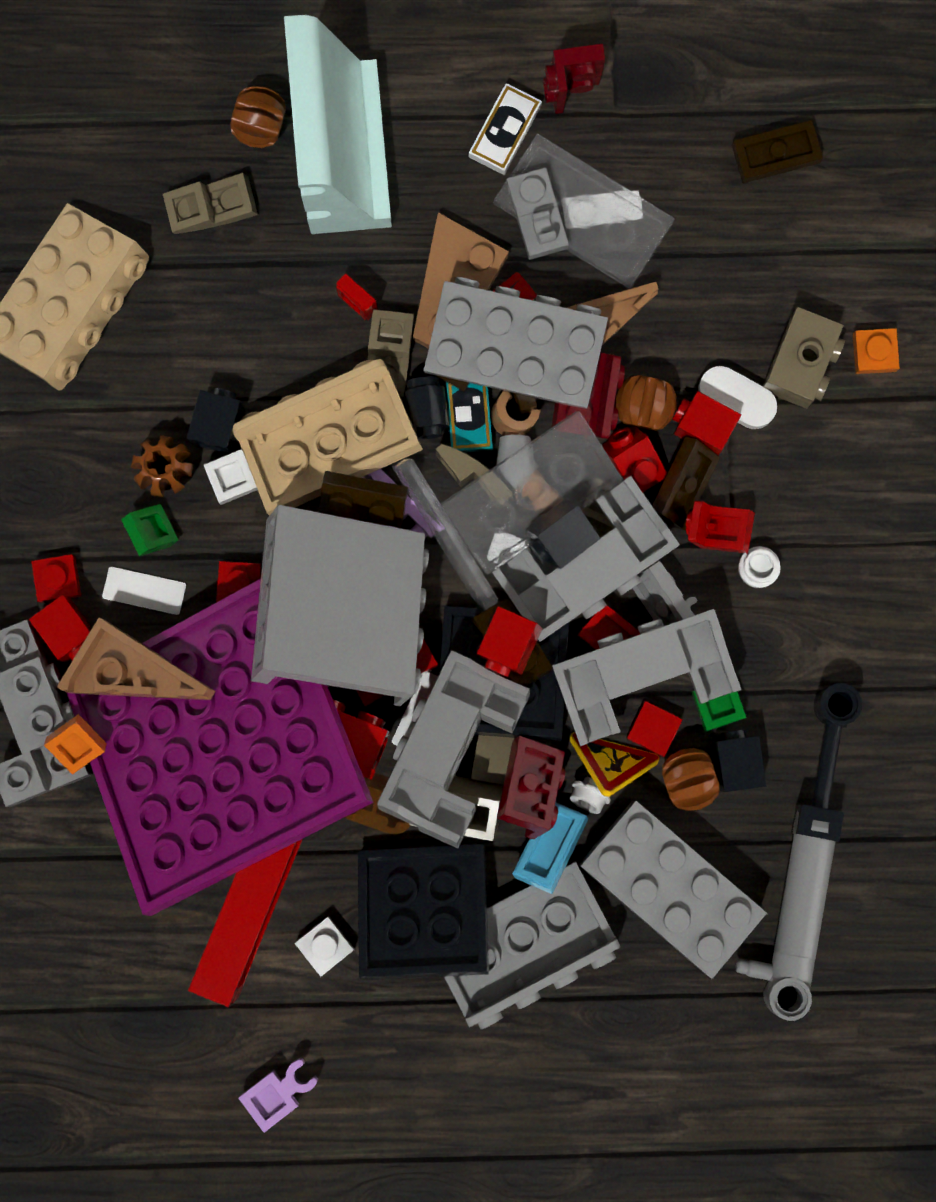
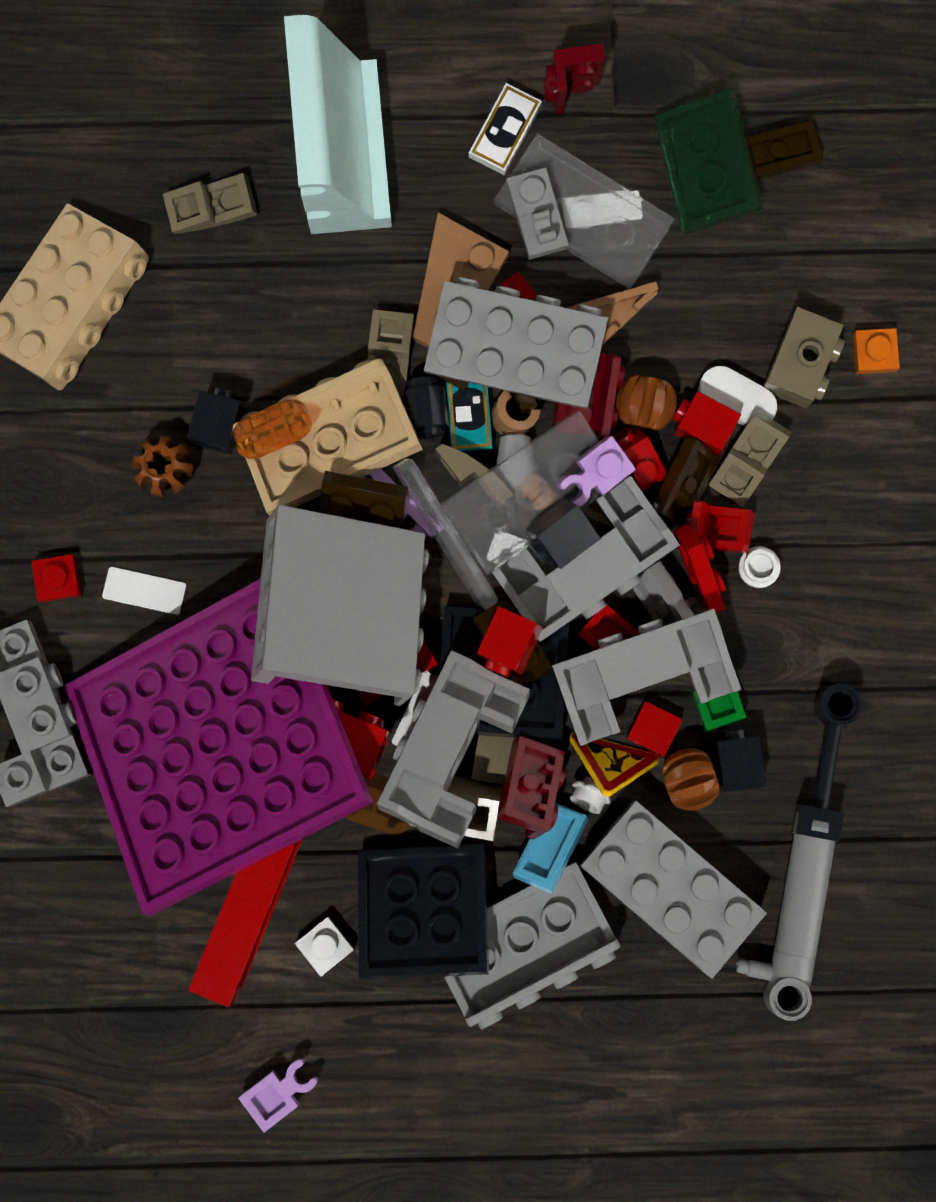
(62, 627): red brick -> none
(75, 744): orange plate -> none
(122, 666): medium nougat wing -> none
(149, 529): green plate -> none
(230, 477): white plate -> none
(235, 576): red plate -> none
(258, 116): dark orange piece -> none
(272, 429): none -> clear orange beam
(356, 297): red tile -> none
(601, 469): none -> lavender plate
(704, 580): none -> red plate
(708, 162): none -> clear green plate
(749, 458): none -> dark tan slope

